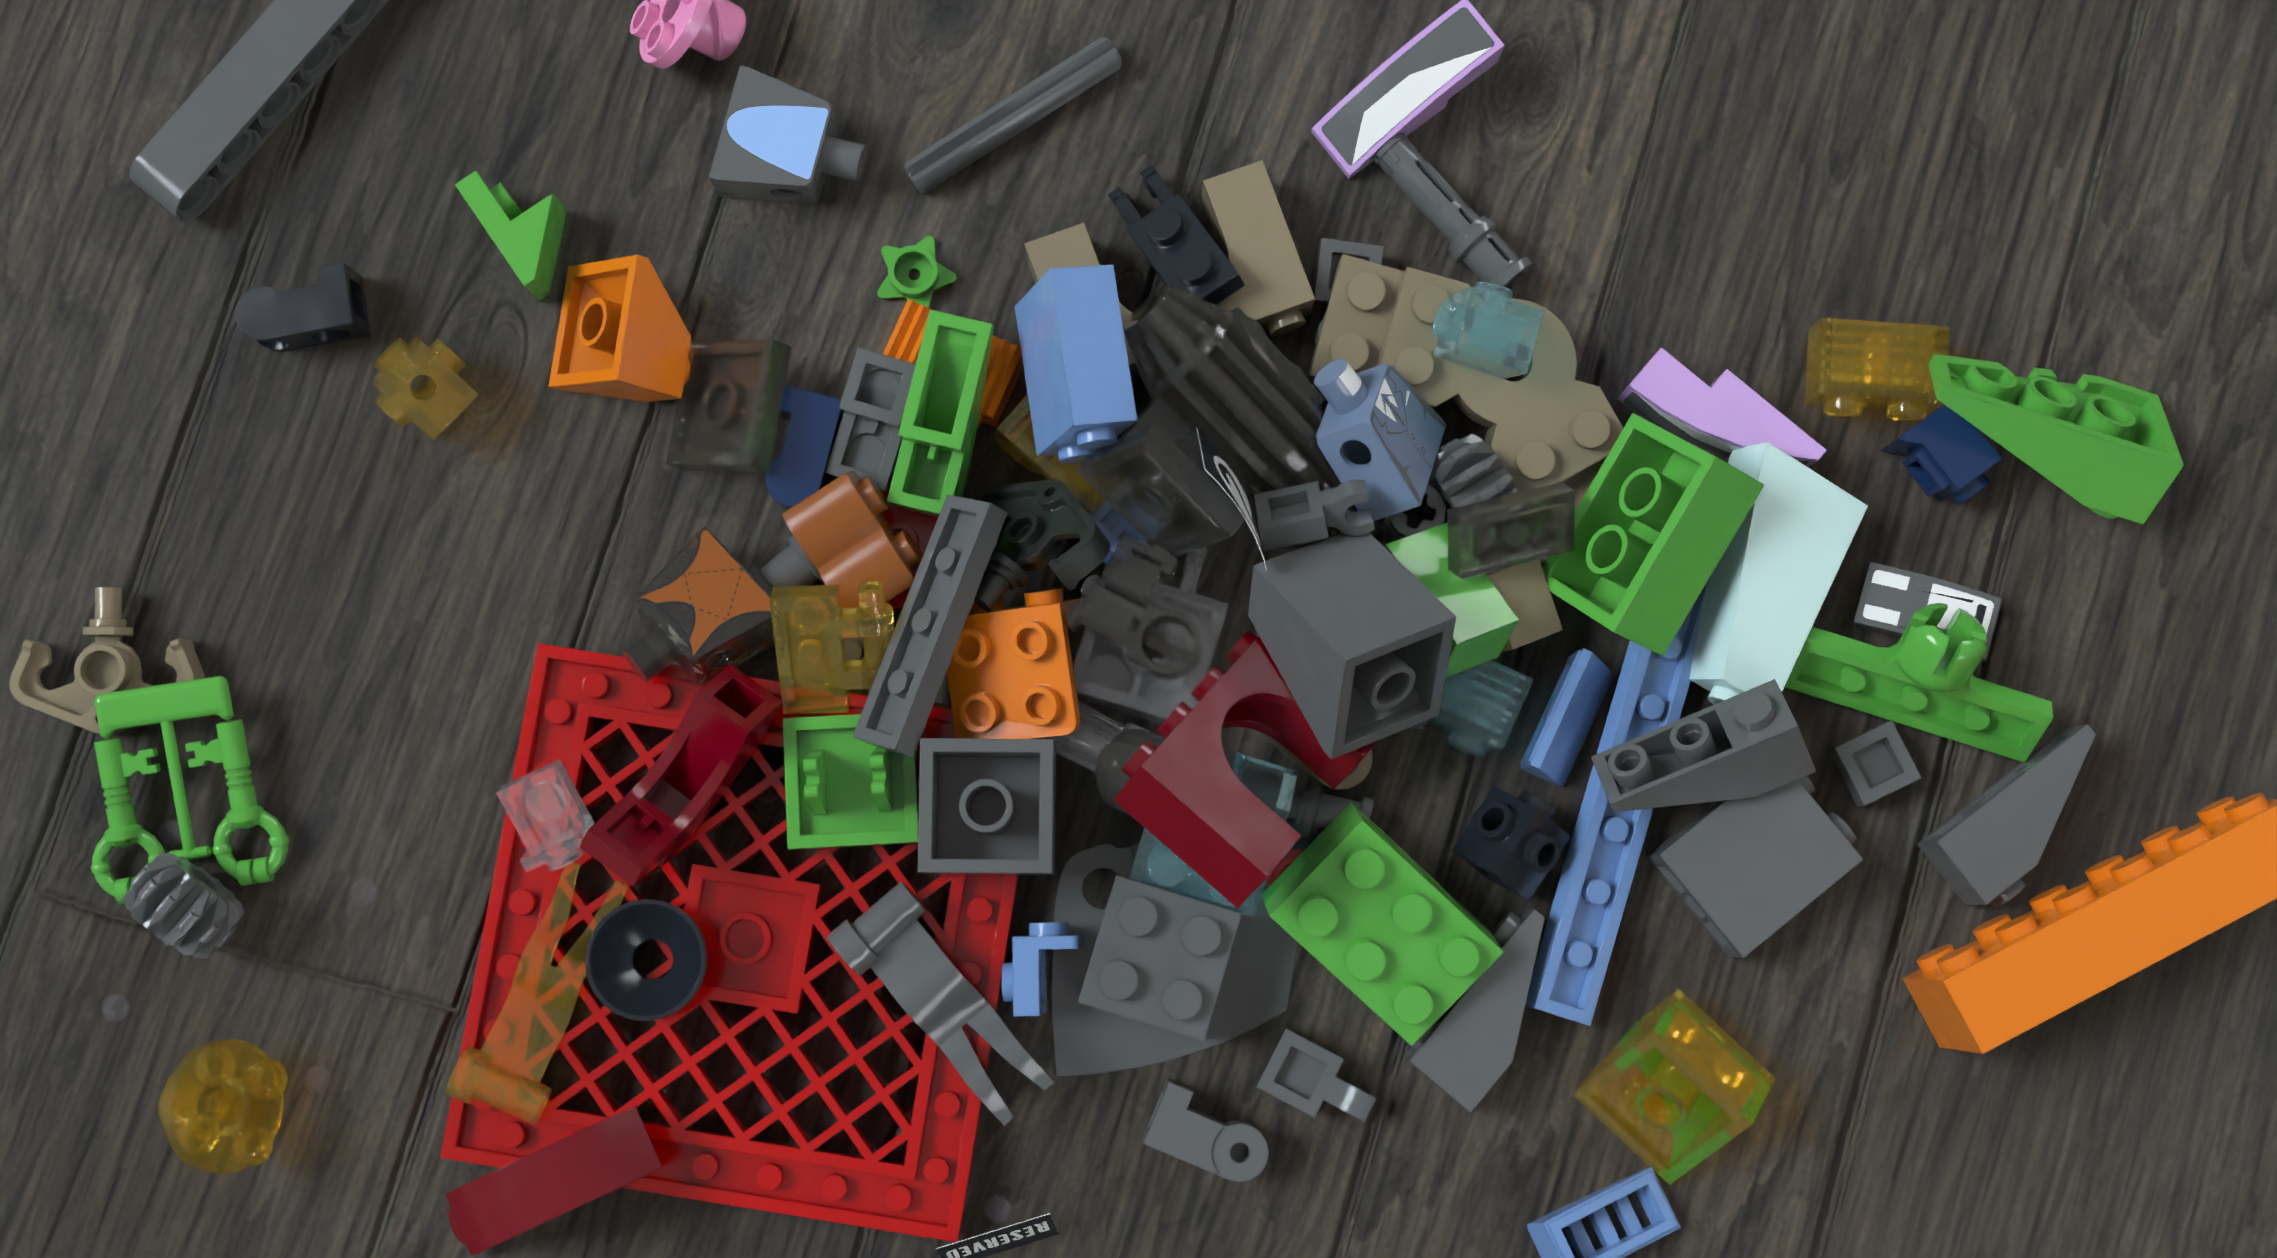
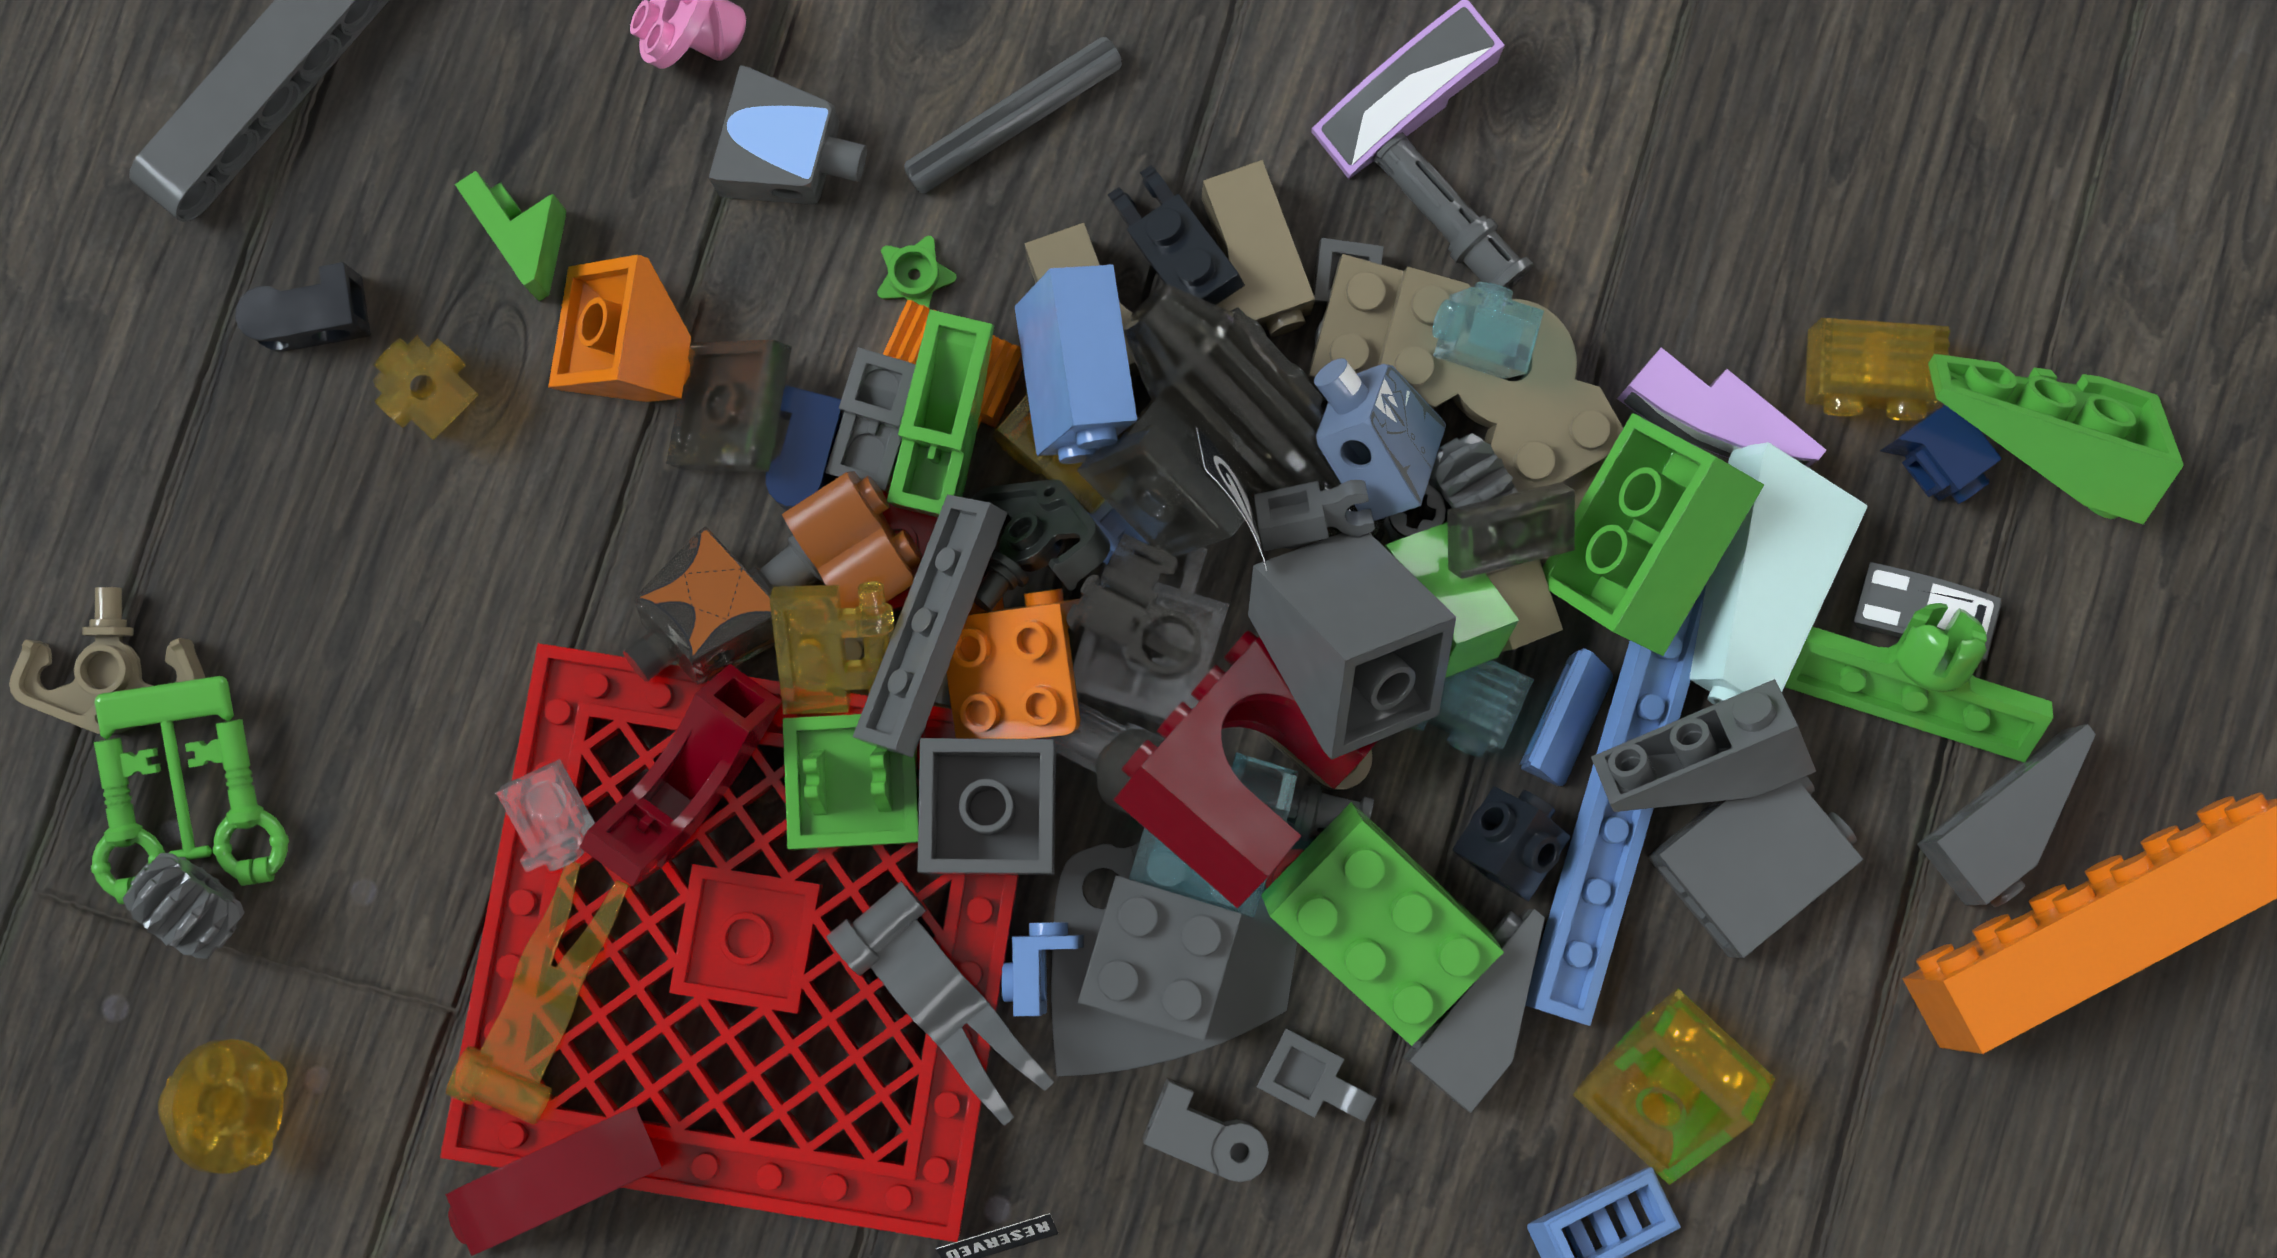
(613, 966): black piece -> none
(1874, 763): dark grey plate -> none

